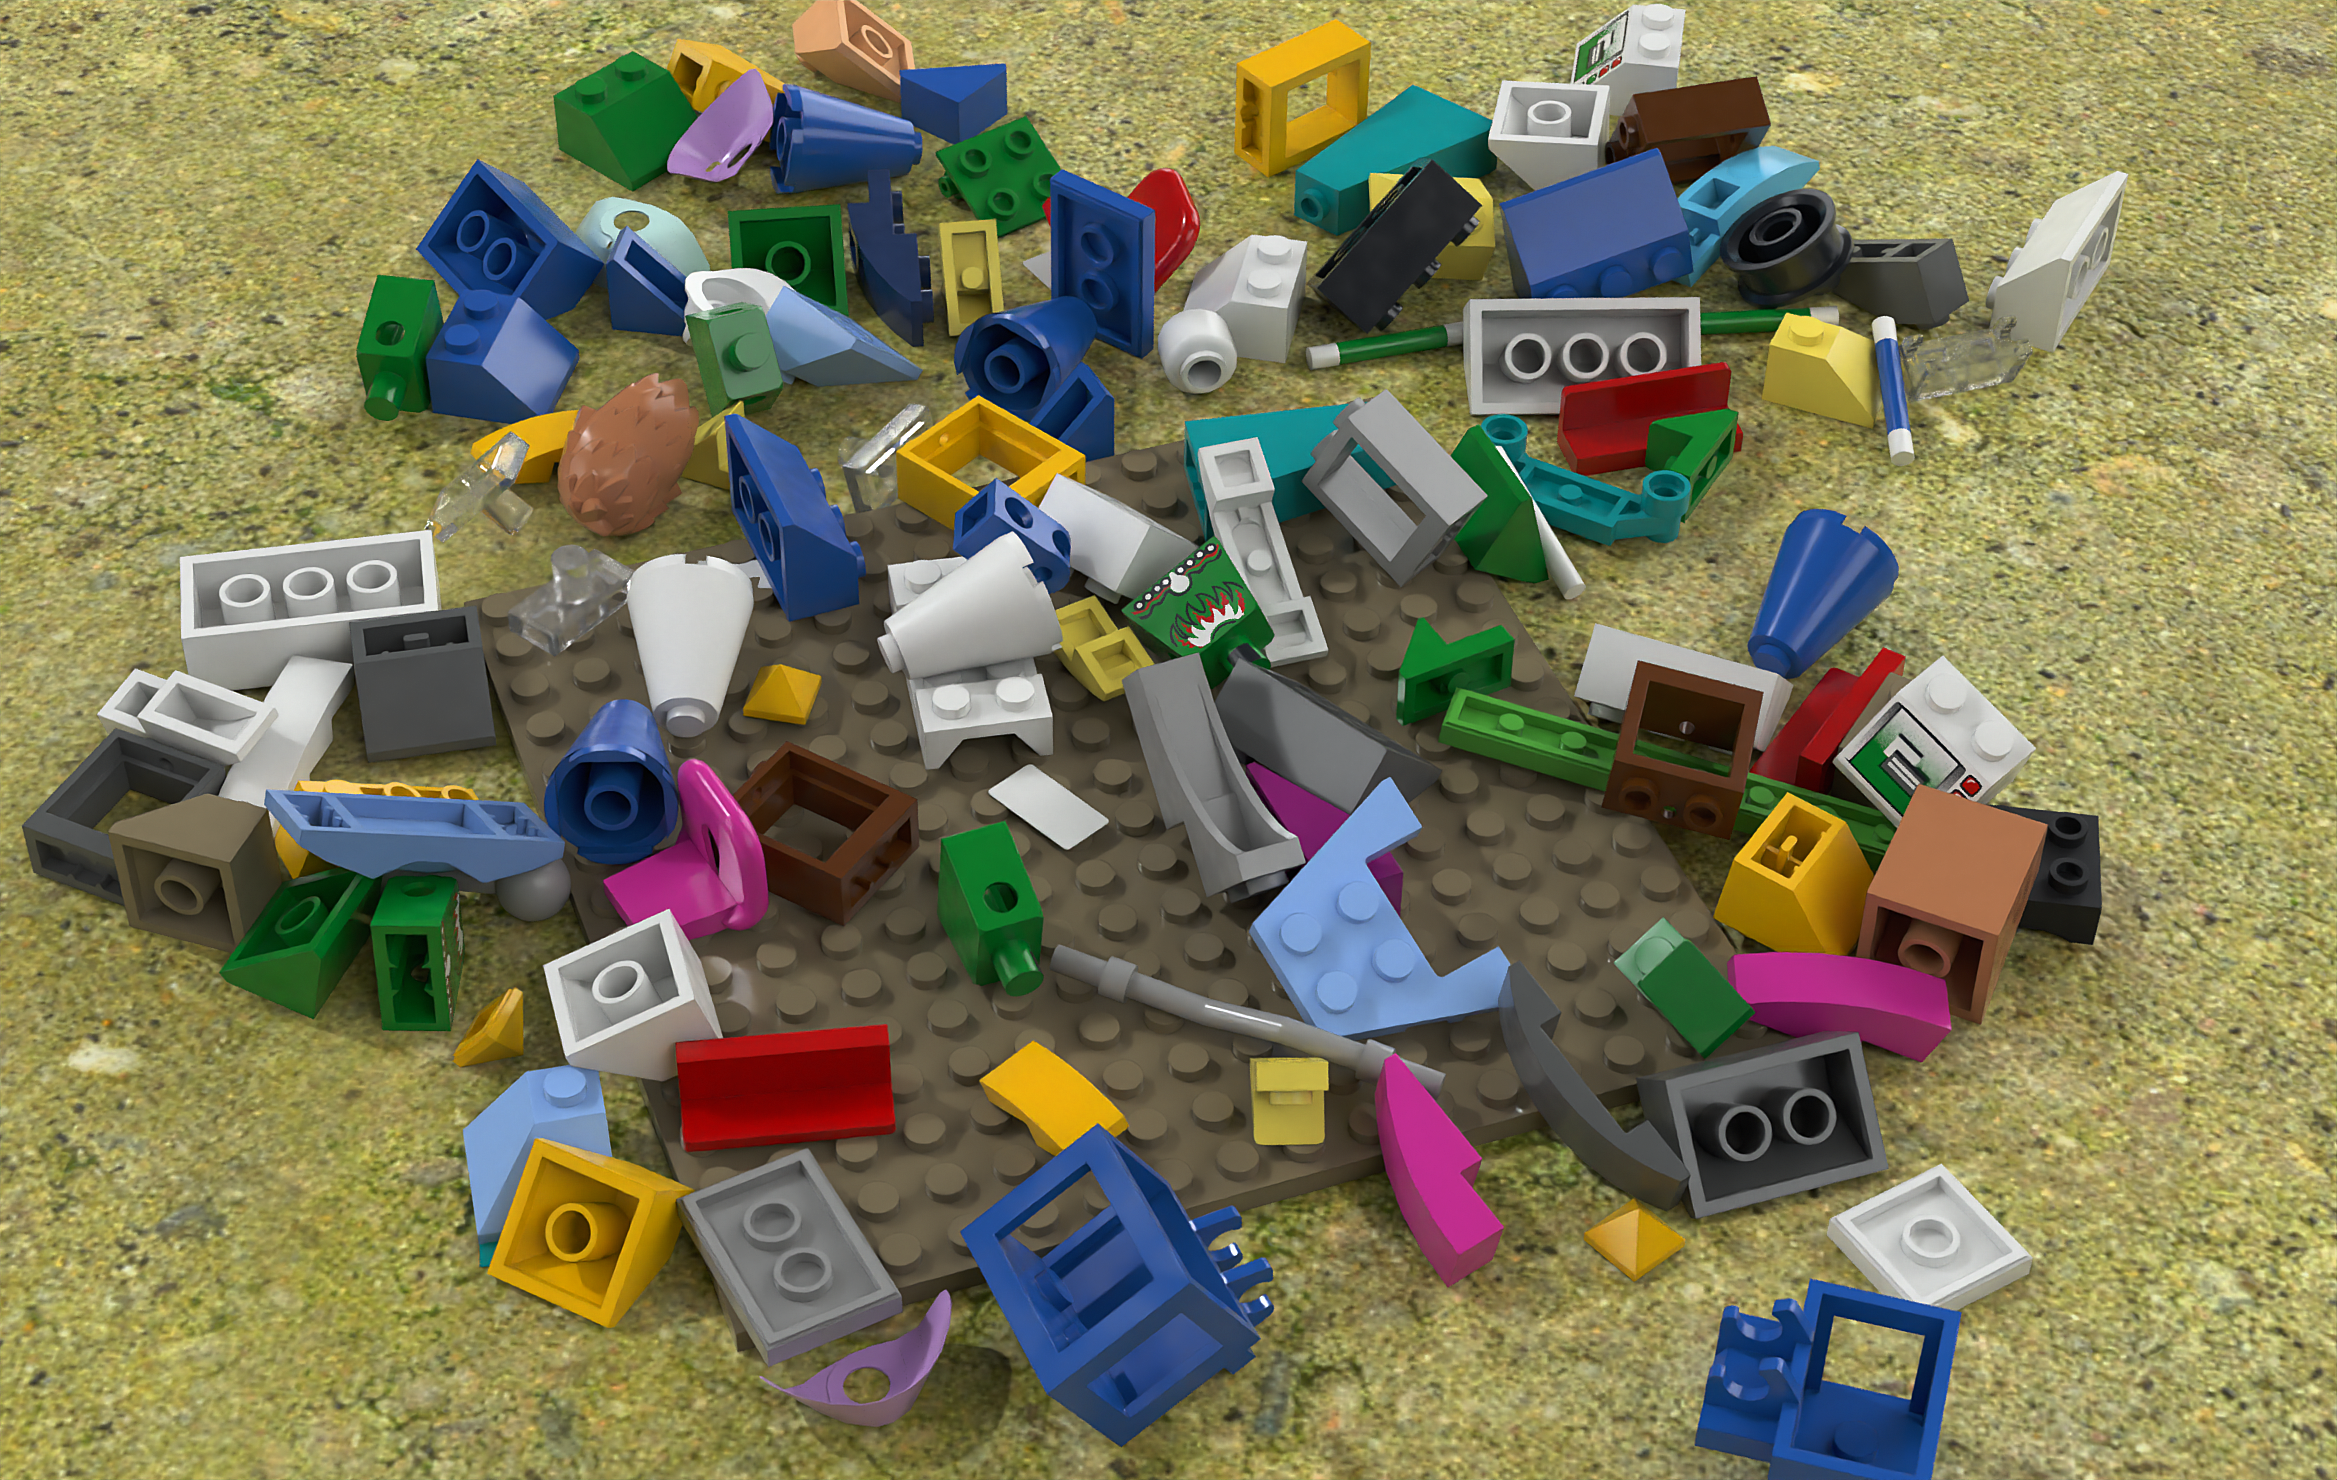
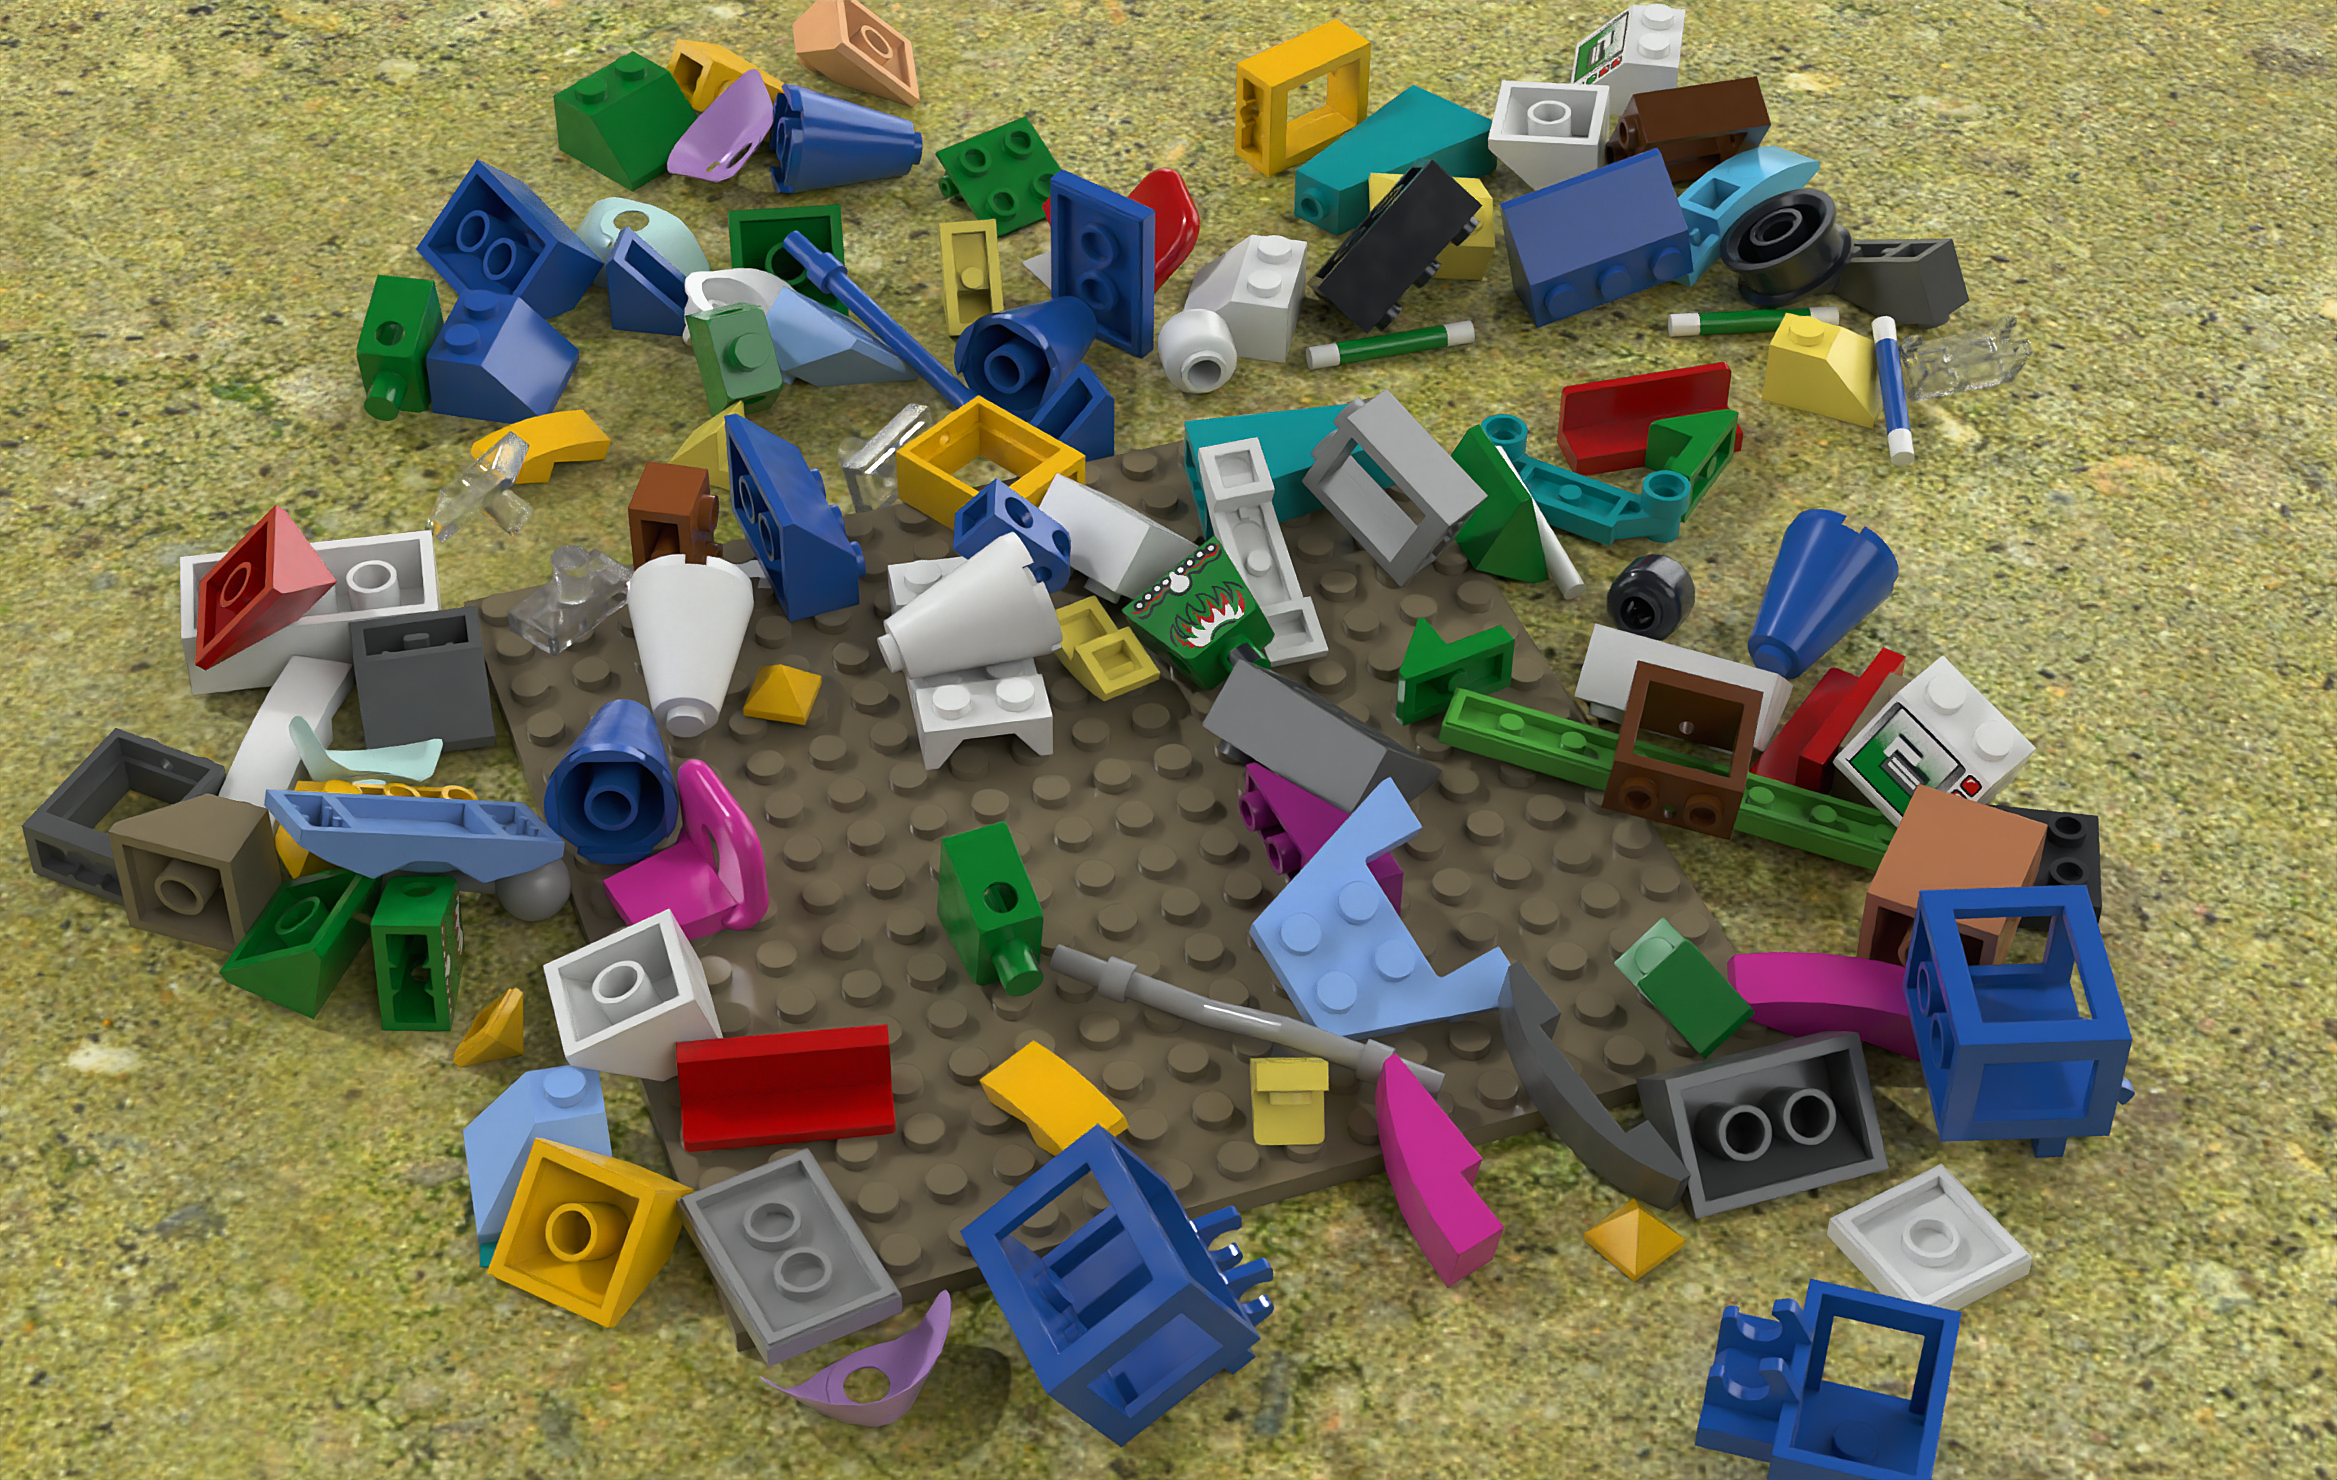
(188, 715): white slope -> none
(258, 589): none -> red slope
(399, 764): none -> light aqua piece
(628, 456): nougat head -> none
(673, 515): none -> dark orange brick
(831, 277): none -> blue bar
(880, 816): reddish brown window -> none
(888, 261): dark blue slope -> none
(954, 100): blue slope -> none
(1048, 806): white sticker -> none
(1203, 784): light grey arch -> none
(1532, 348): white slope -> none
(1651, 597): none -> black head
(1798, 883): yellow slope -> none
(2008, 1039): none -> blue piece
(2059, 263): white slope -> none

